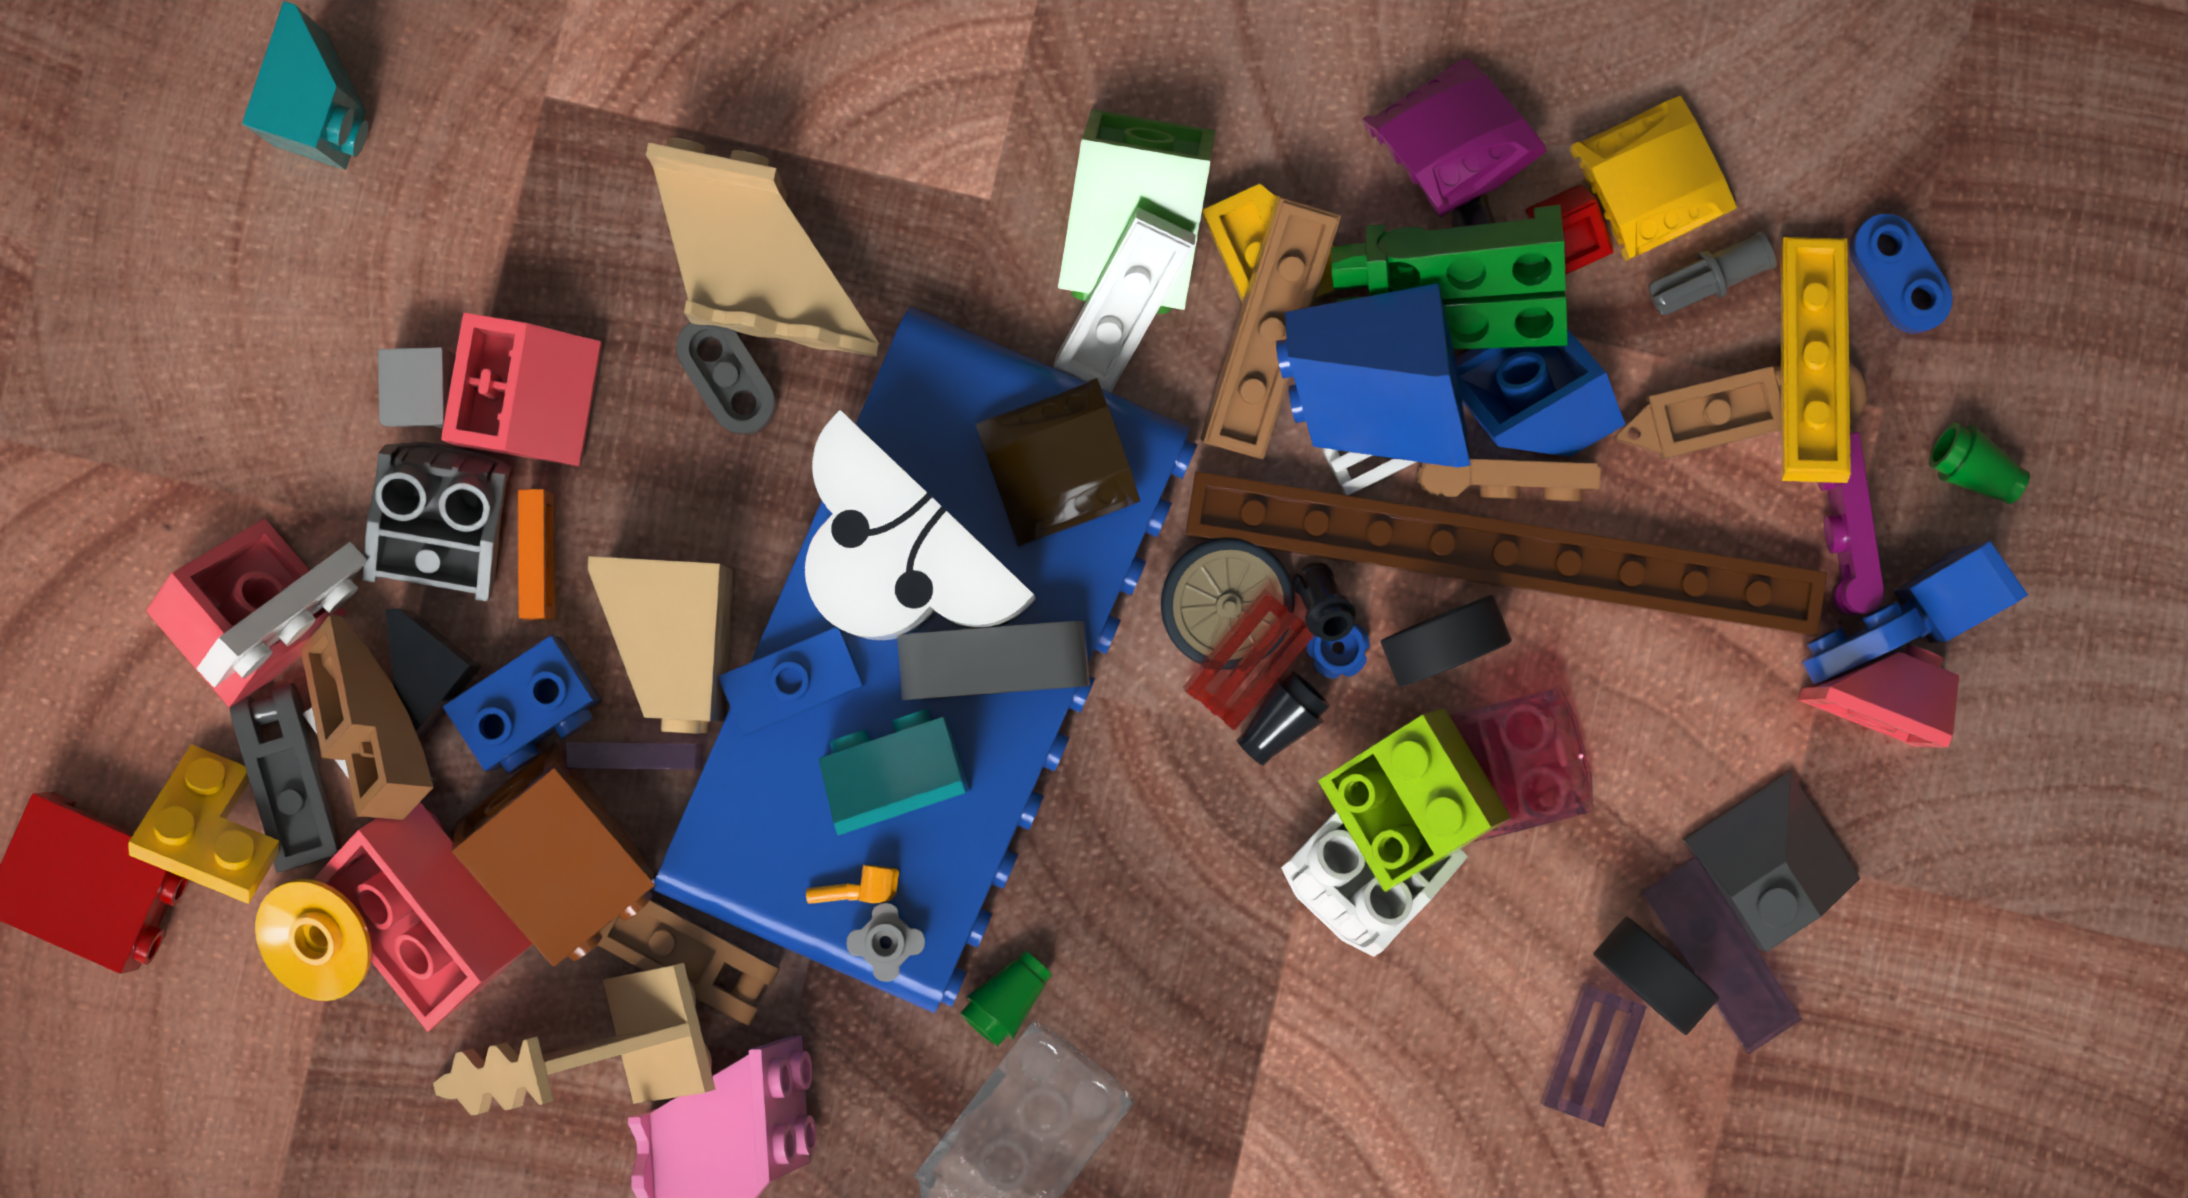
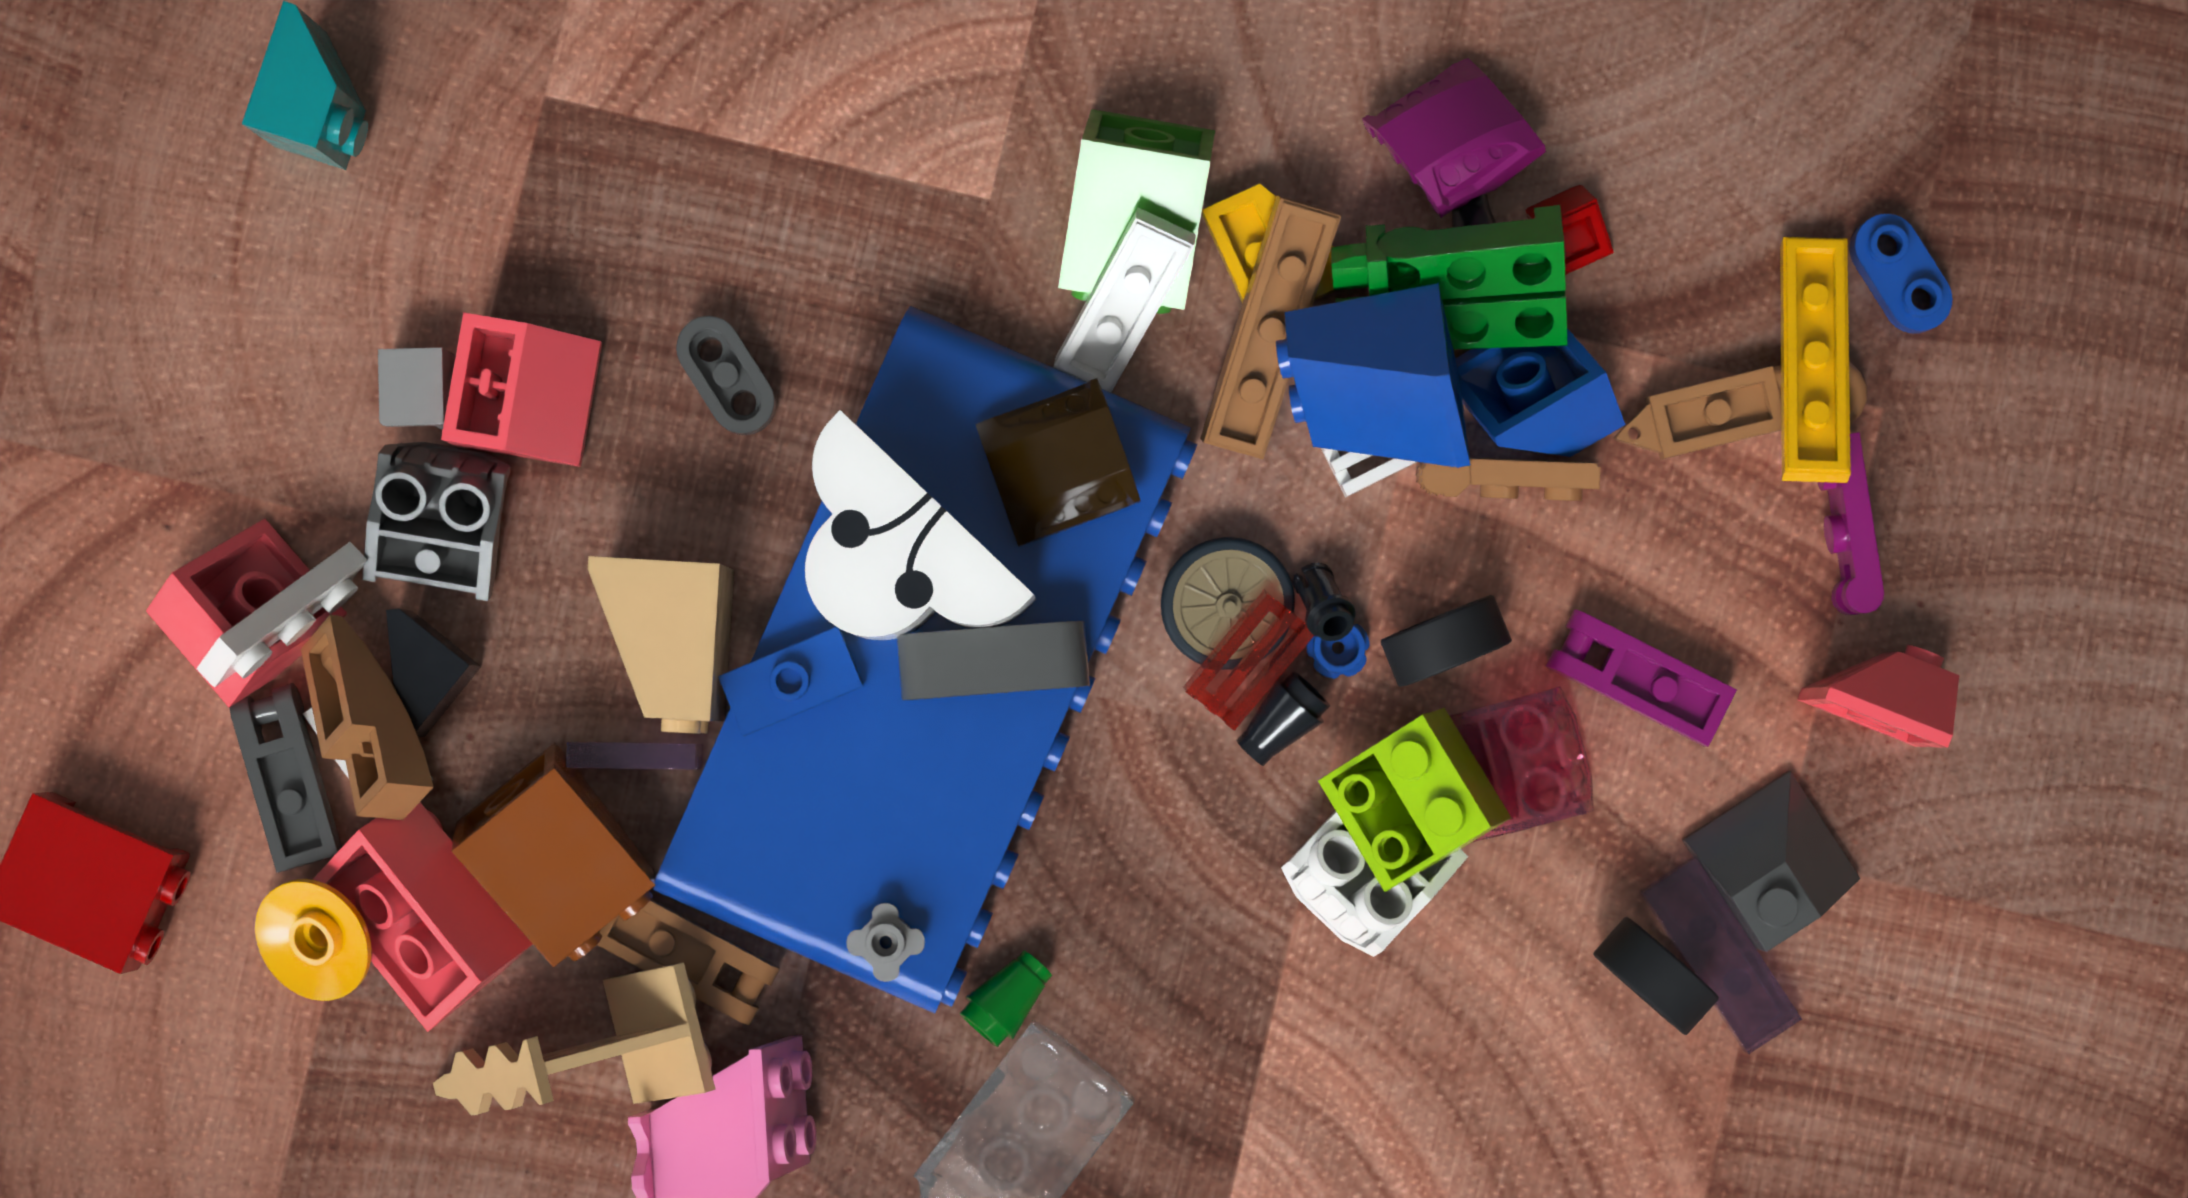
(191, 832): yellow plate -> none
(524, 705): blue brick -> none
(536, 555): orange tile -> none
(747, 253): tan piece -> none
(876, 886): light orange hand -> none
(892, 773): teal slope -> none
(1507, 554): reddish brown plate -> none
(1617, 1063): clear purple tile -> none
(1643, 679): none -> magenta plate
(1654, 177): yellow slope -> none
(1712, 274): dark grey axle -> none
(1884, 631): blue plate -> none
(1961, 591): blue slope -> none
(1976, 463): green cone -> none

